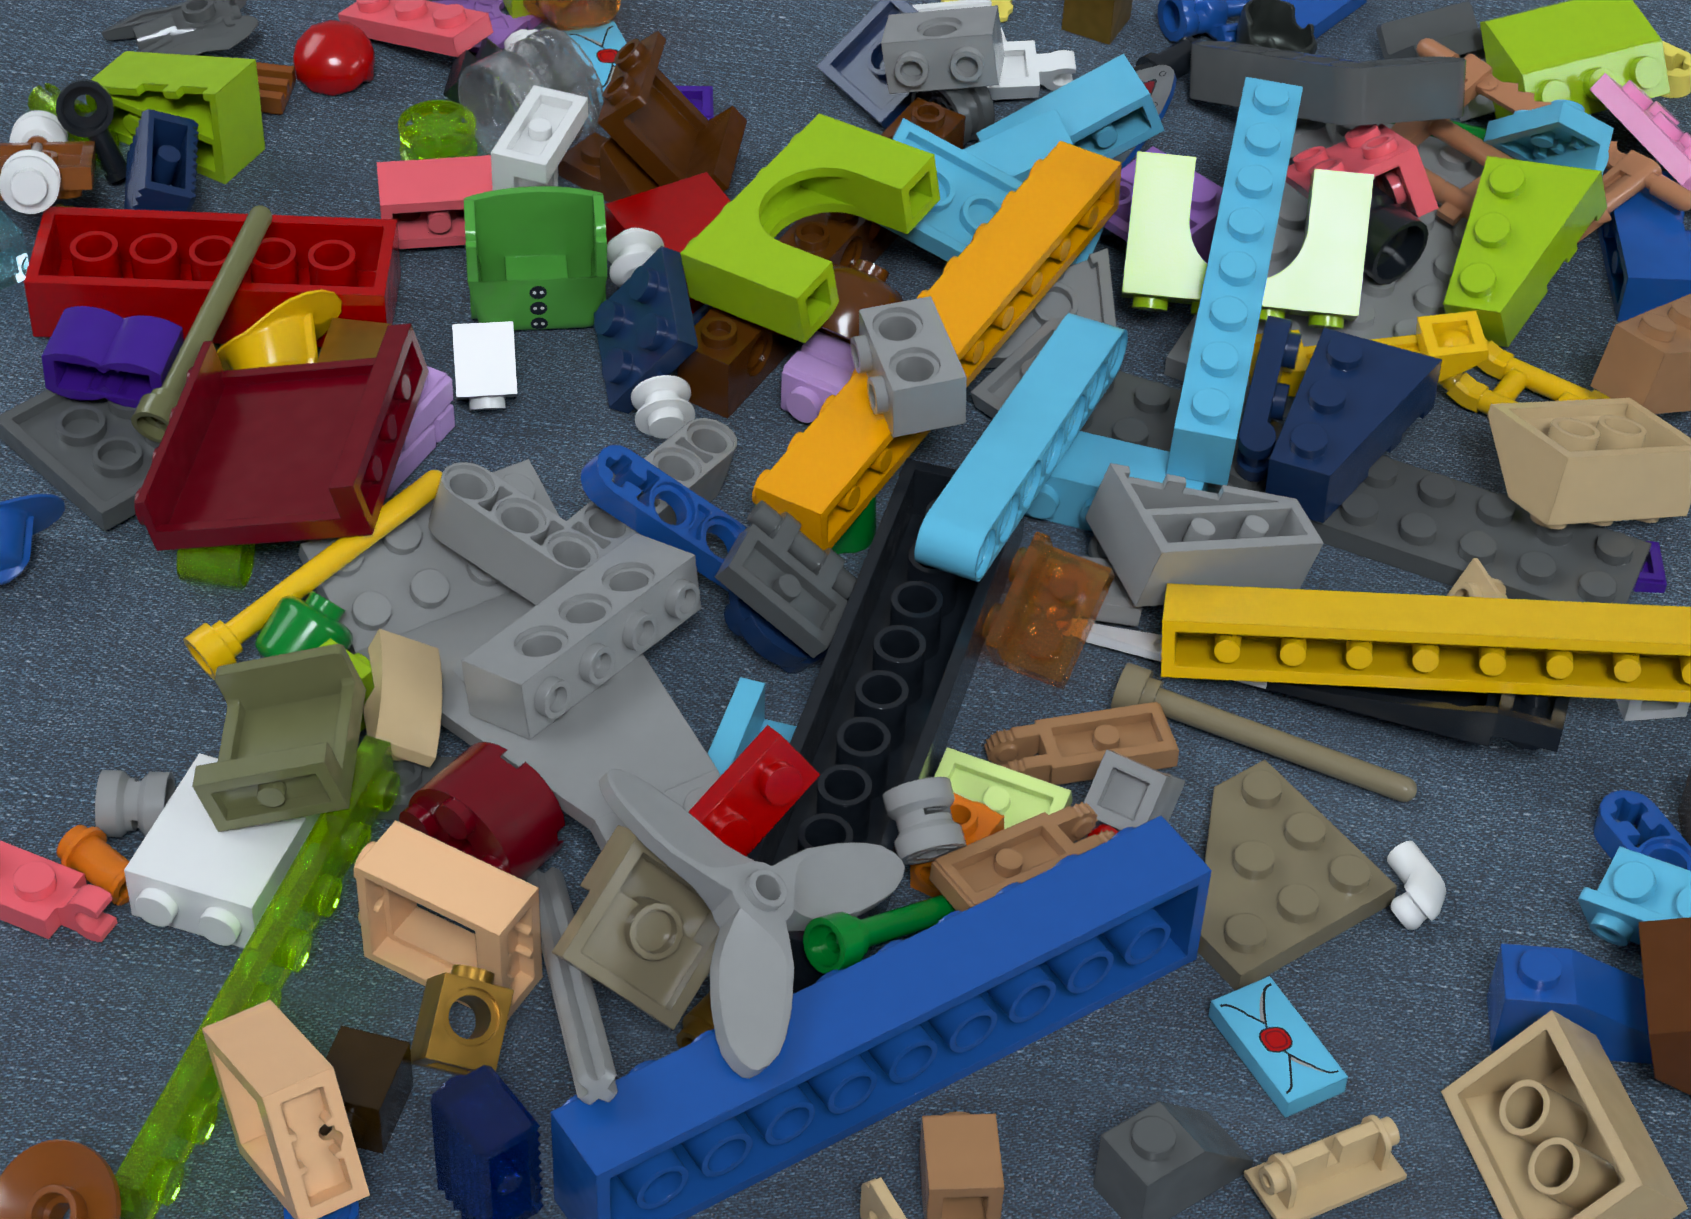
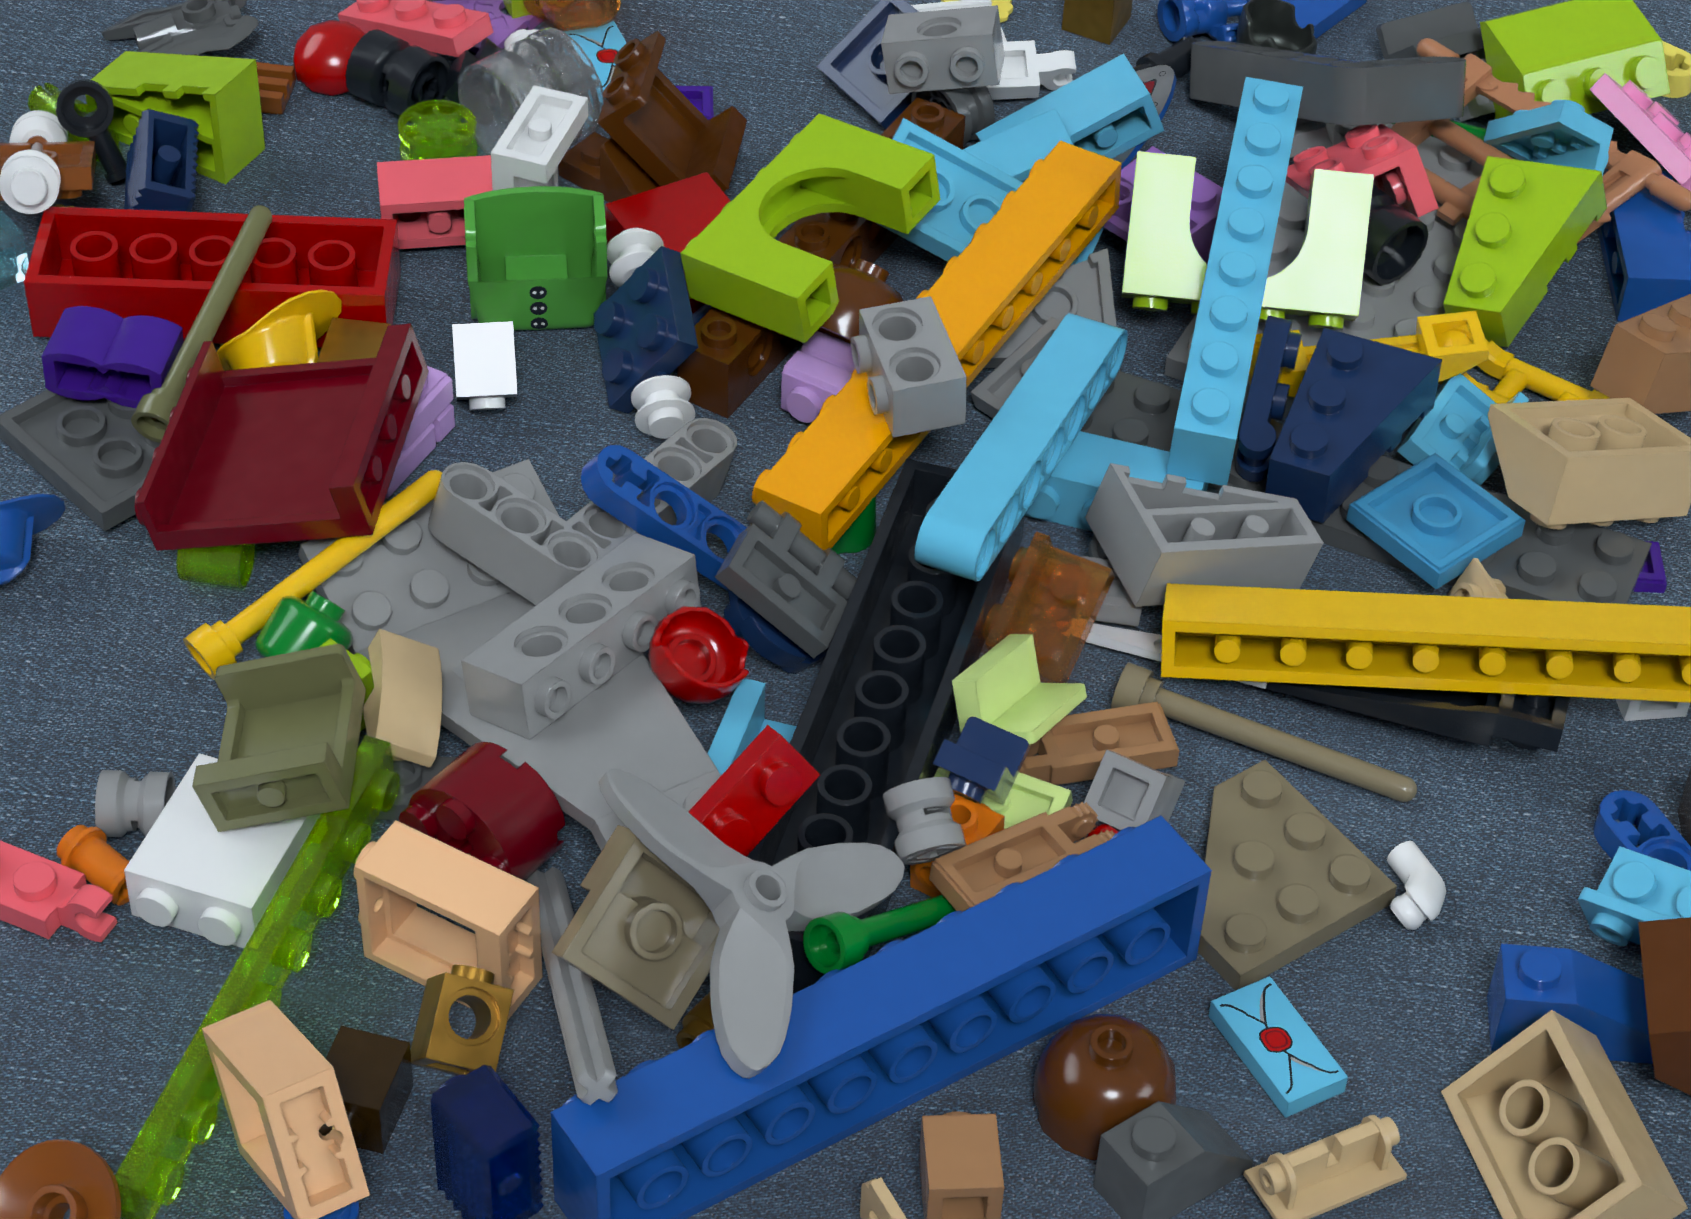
(394, 73): none -> black wheel
(697, 655): none -> red hair
(982, 761): none -> dark blue bracket
(1008, 692): none -> yellowish green panel
(1098, 1077): none -> reddish brown cylinder
(1435, 520): none -> dark azure tile
(1457, 430): none -> medium azure bracket

